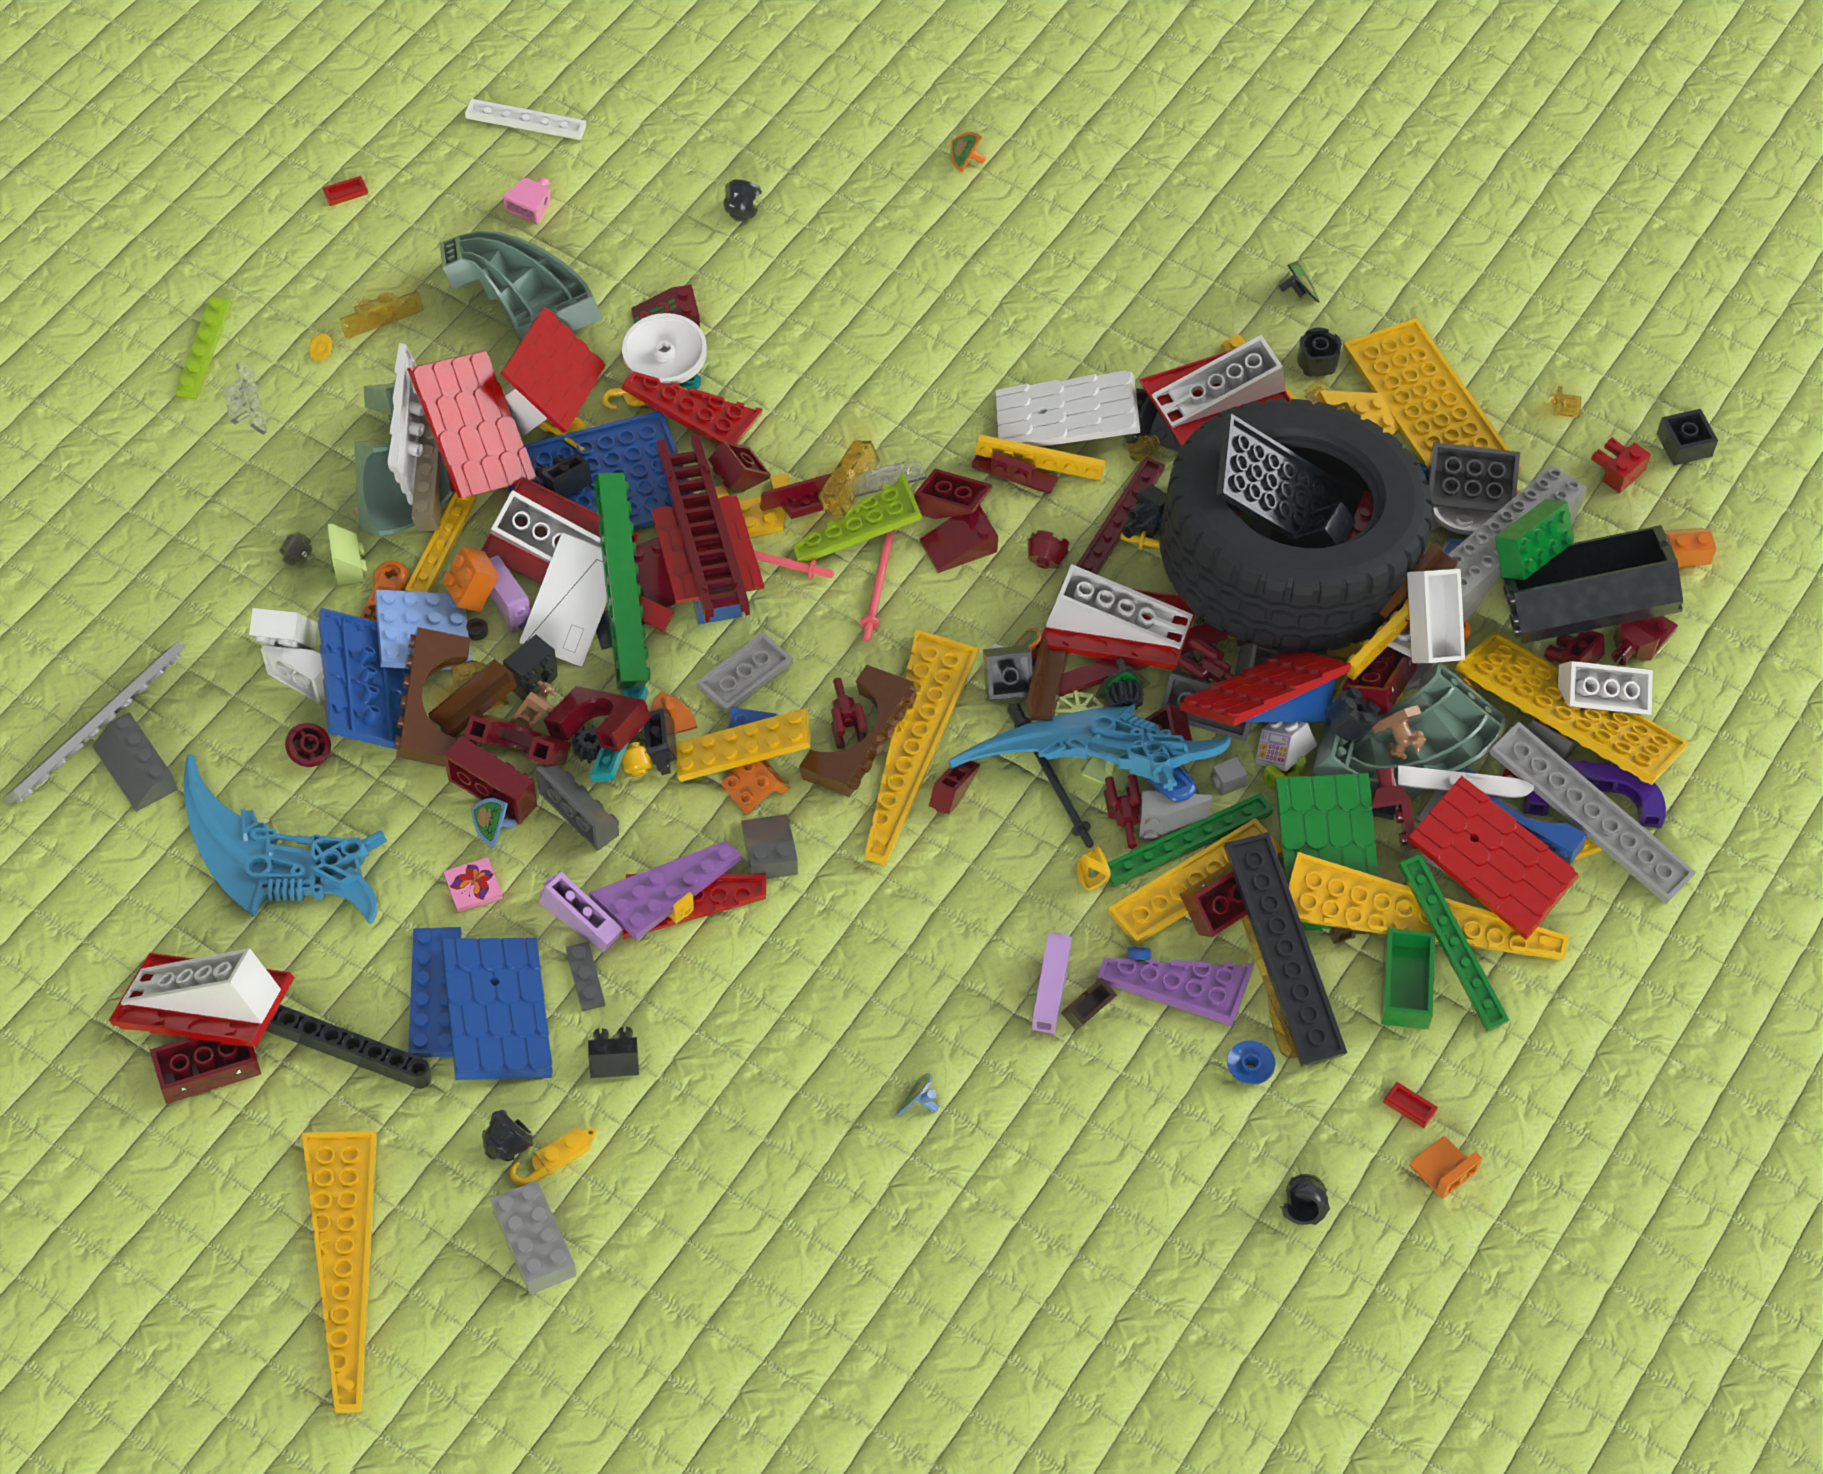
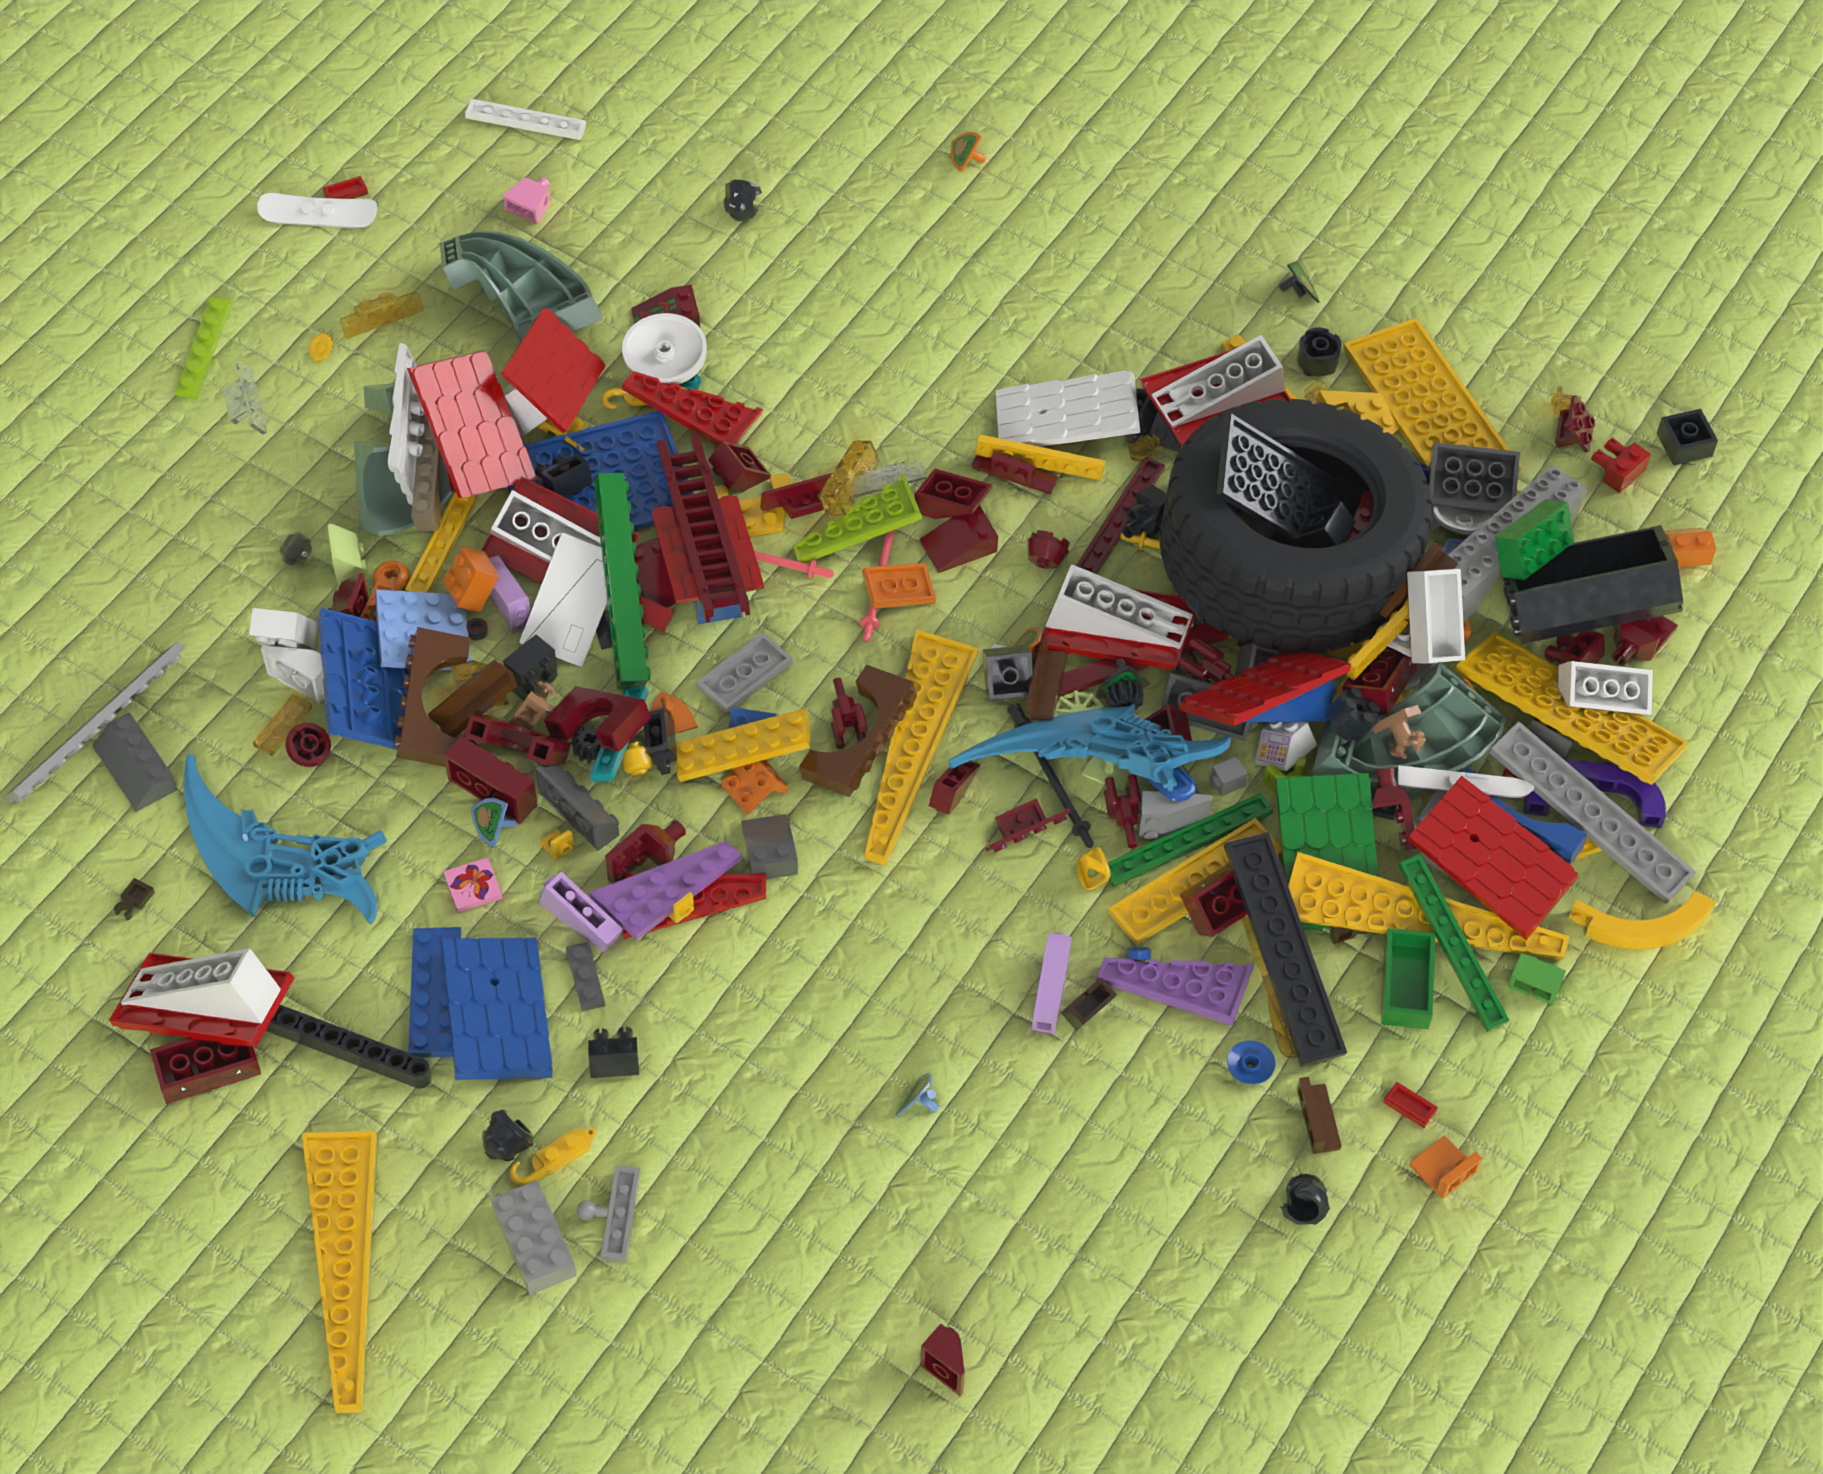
(134, 895): none -> dark brown plate
(277, 729): none -> clear yellow tile
(317, 211): none -> white piece
(351, 596): none -> dark red slope
(560, 845): none -> yellow bracket
(618, 1214): none -> light grey plate
(642, 843): none -> dark red plate
(898, 585): none -> orange tile
(944, 1358): none -> dark red slope
(1021, 820): none -> dark red bracket
(1318, 1116): none -> reddish brown panel
(1536, 973): none -> bright green piece
(1575, 426): none -> dark red bracket
(1643, 933): none -> yellow arch

